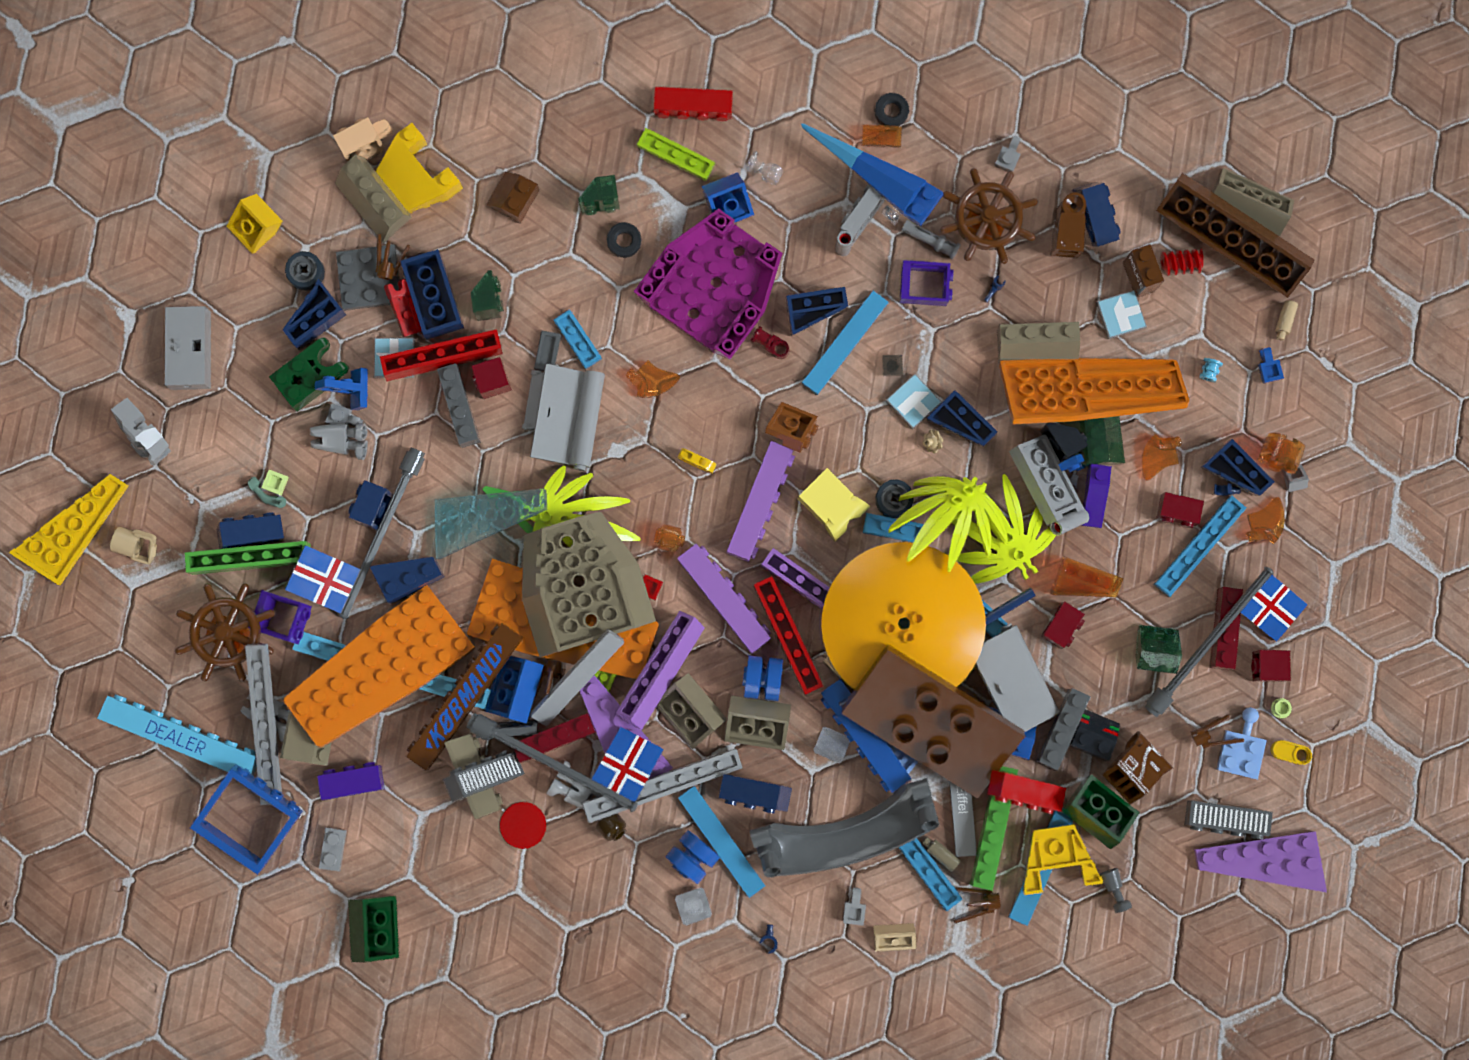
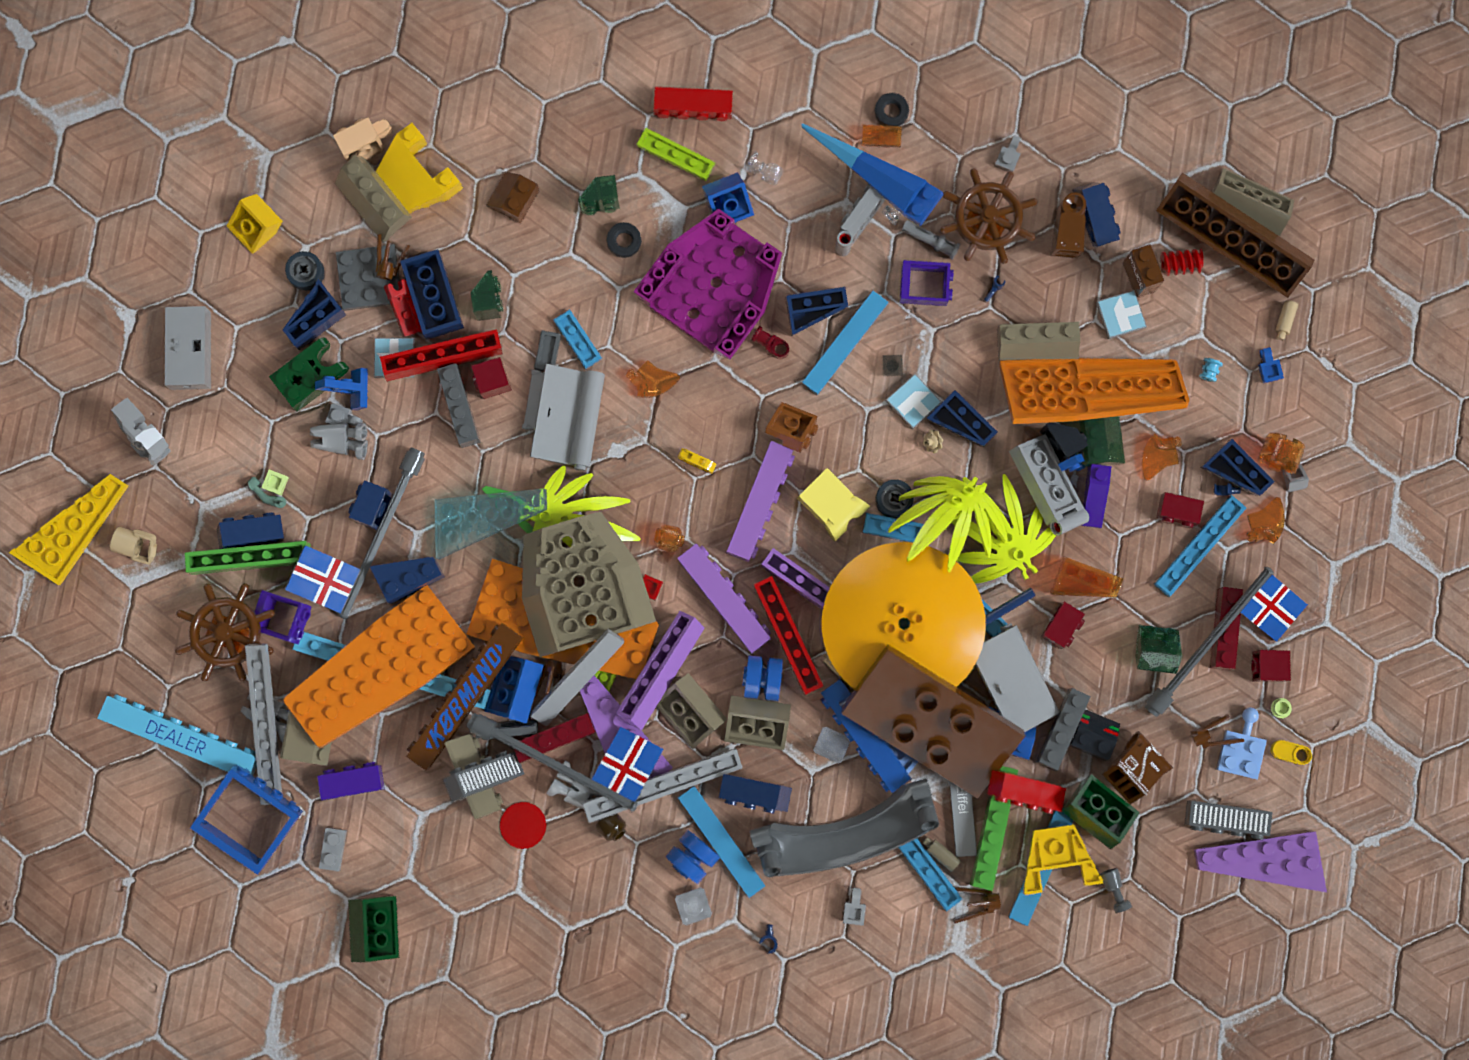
(894, 937): tan slope -> none

